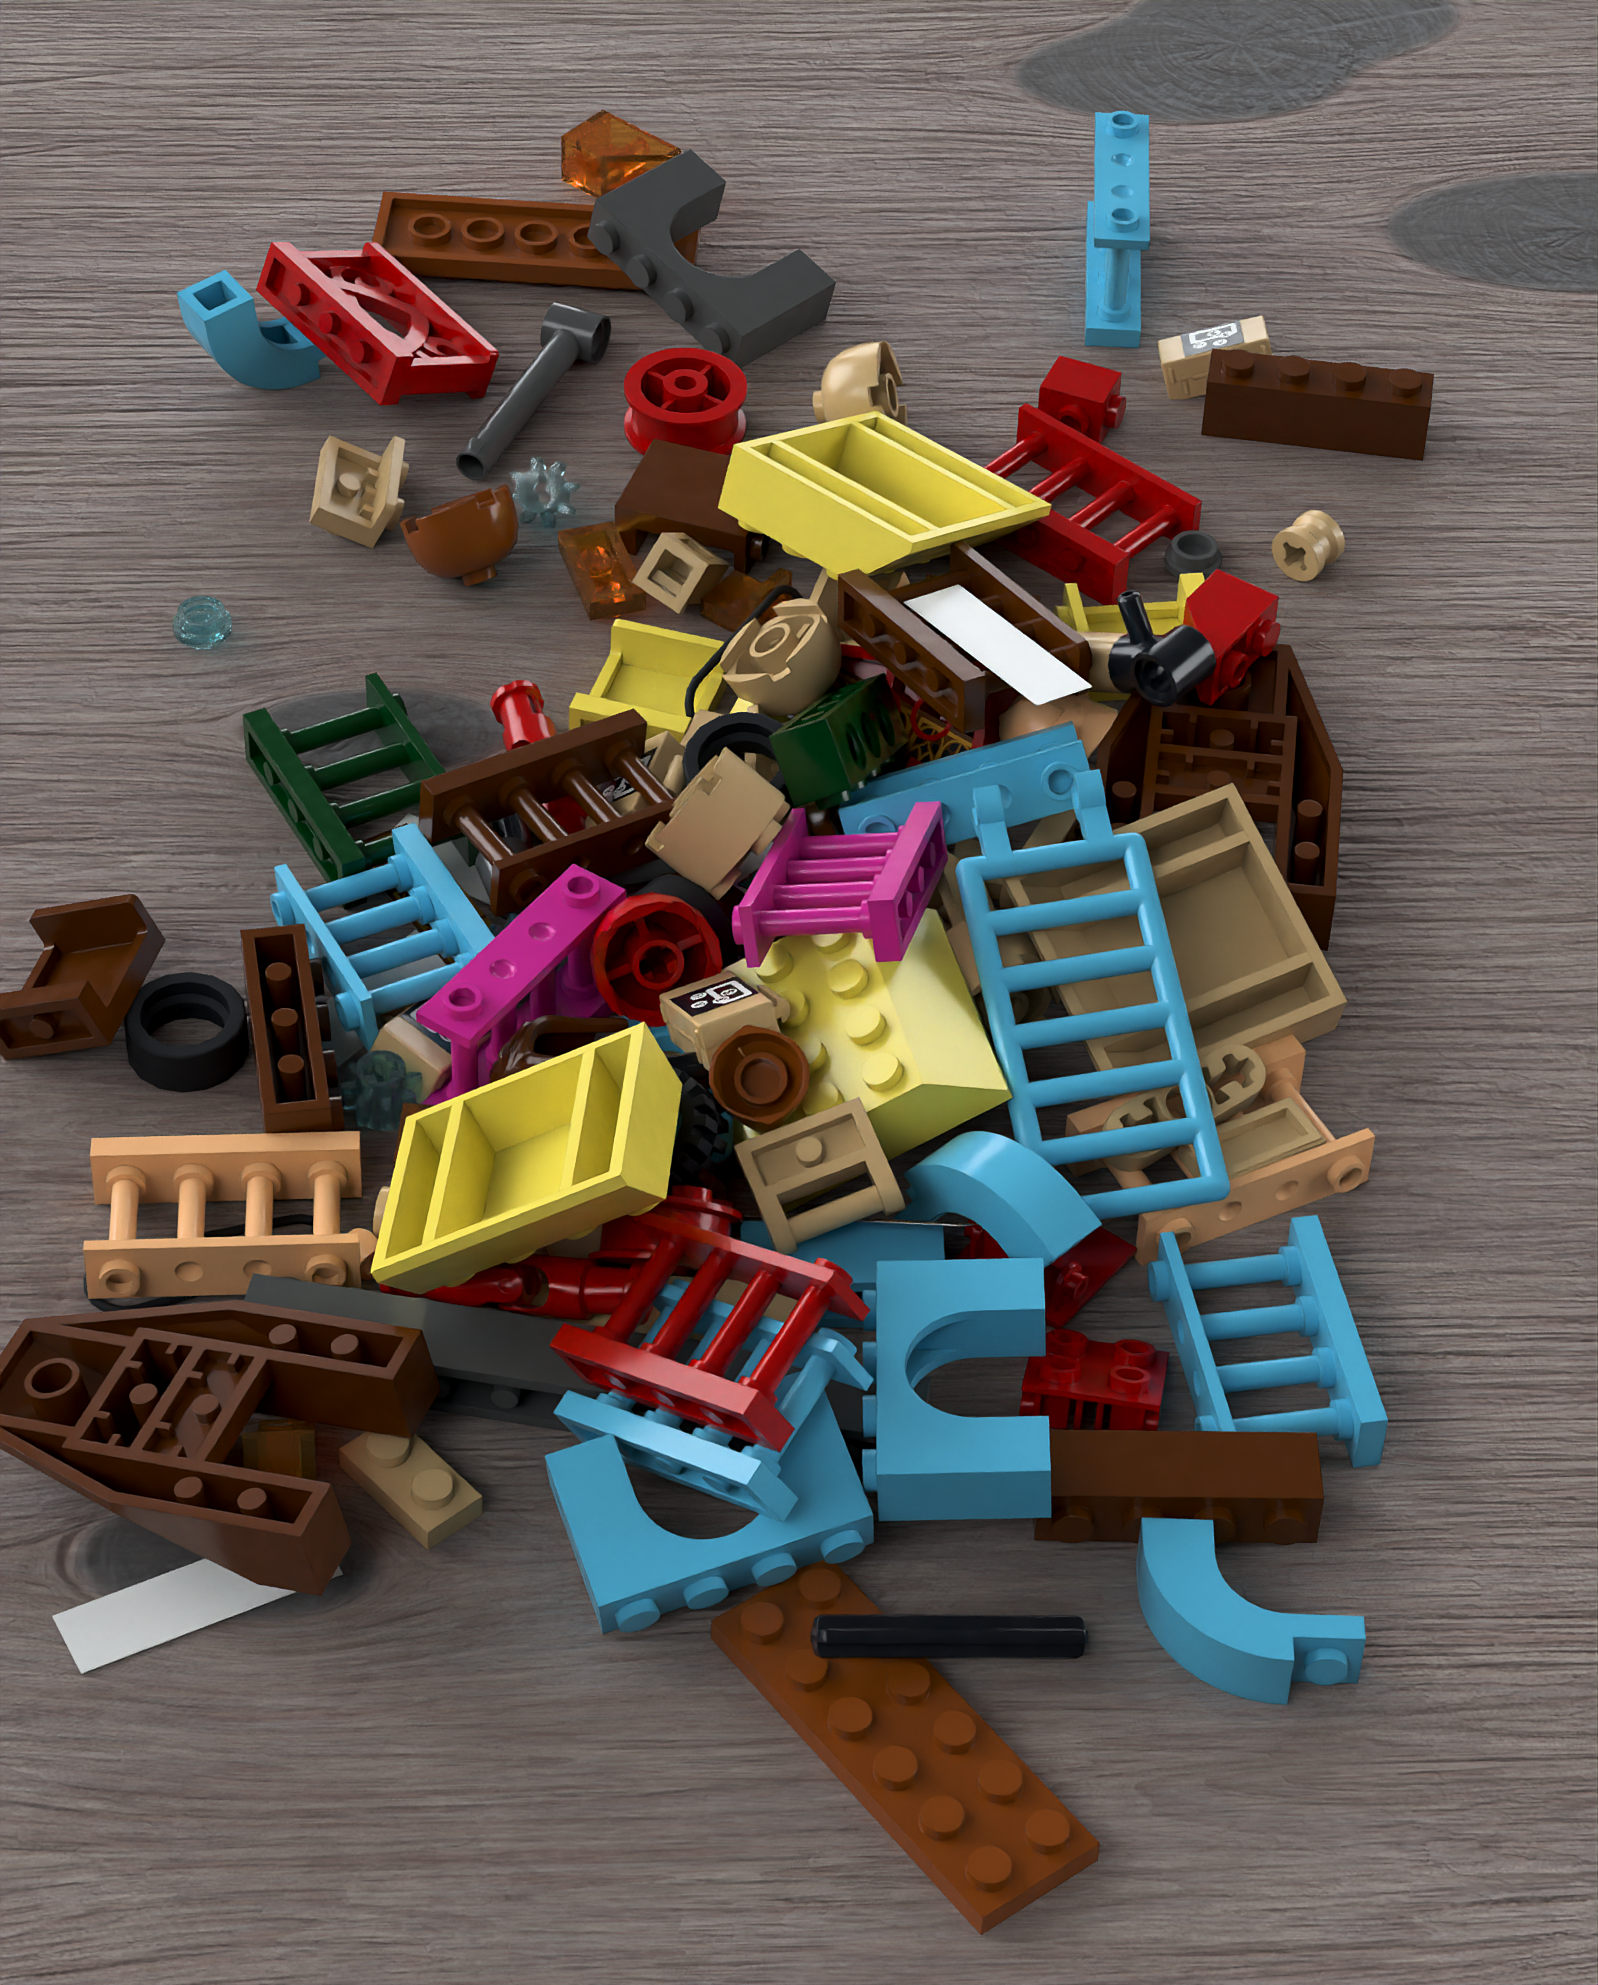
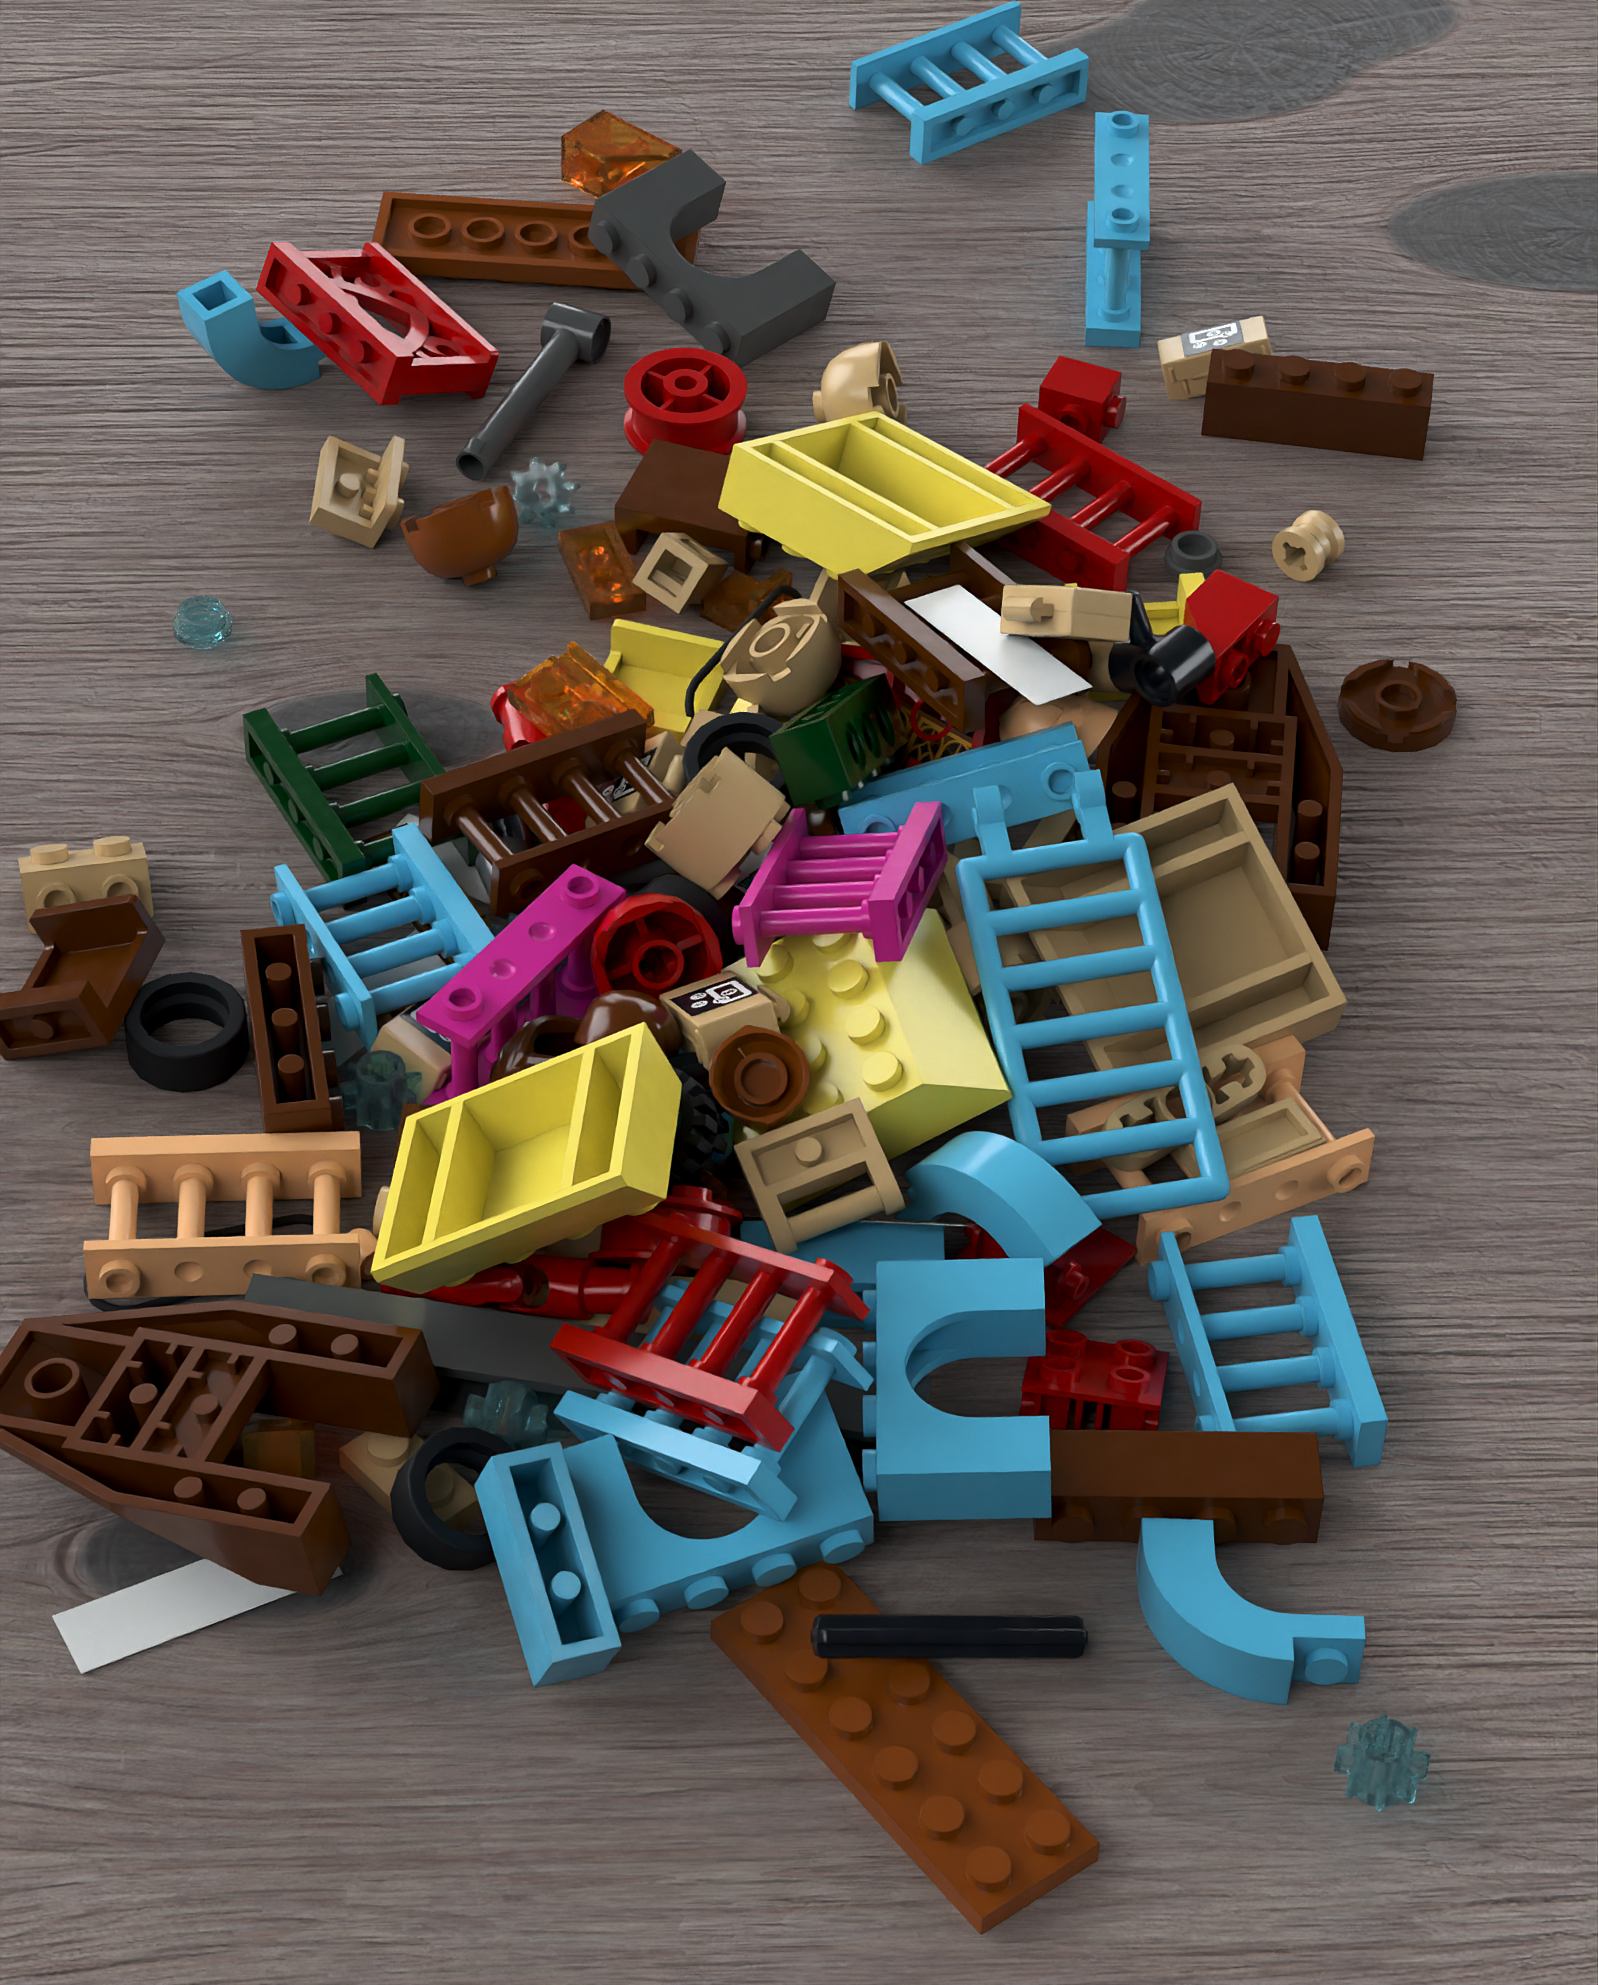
(65, 877): none -> tan bracket
(413, 1513): none -> black tyre
(509, 1413): none -> clear light blue gear
(547, 1564): none -> medium azure brick
(573, 693): none -> clear orange plate
(626, 1008): none -> reddish brown hair
(975, 113): none -> medium azure fence
(1066, 613): none -> tan piece
(1381, 1762): none -> clear light blue gear
(1397, 706): none -> reddish brown tile

